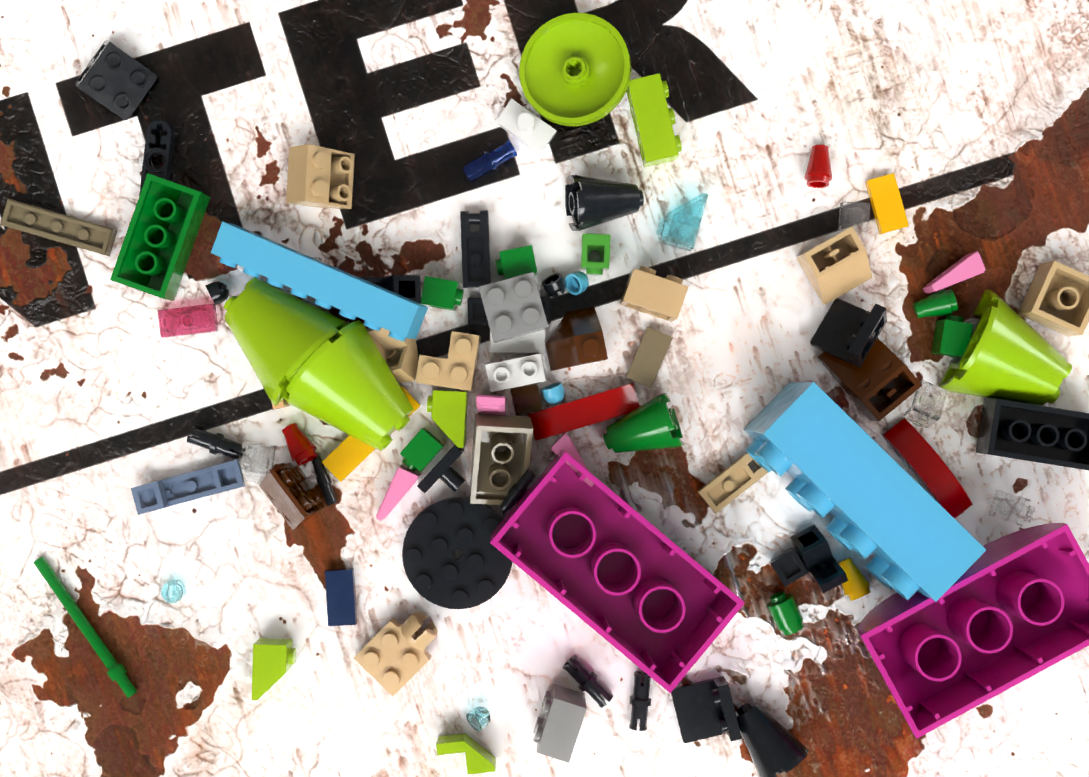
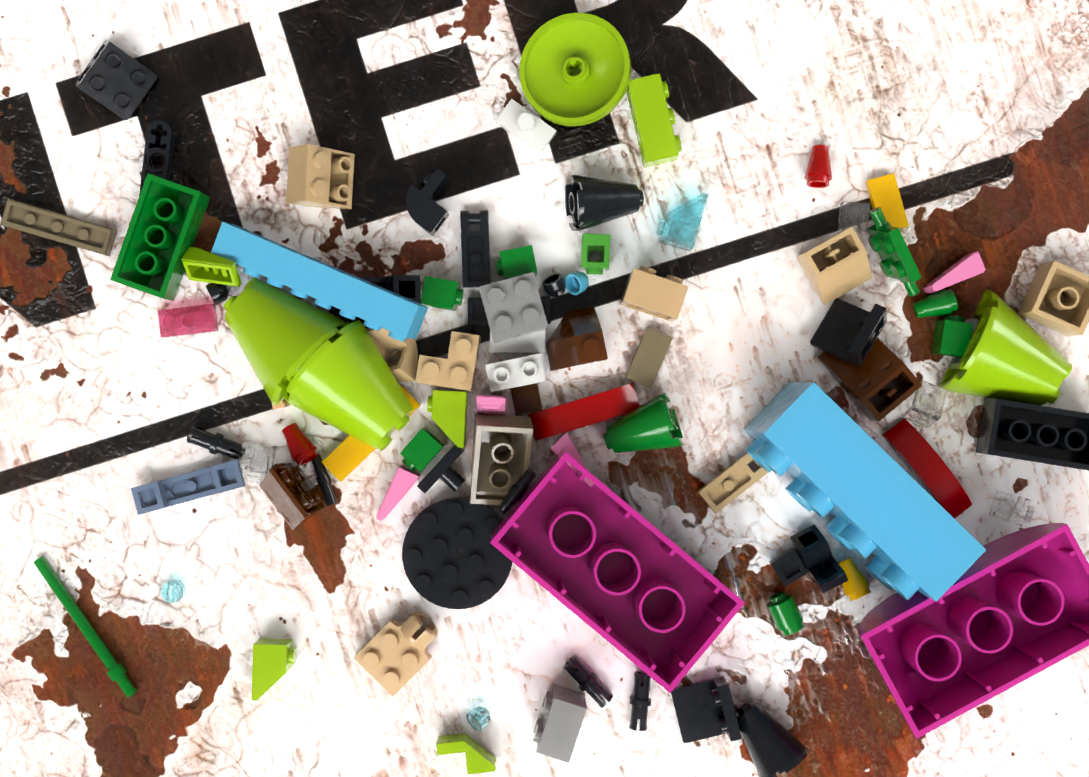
(205, 267): none -> lime slope
(341, 597): dark blue tile -> none
(421, 206): none -> black brick
(489, 161): clear blue axle -> none
(553, 393): medium azure hinge -> none
(893, 252): none -> green plate

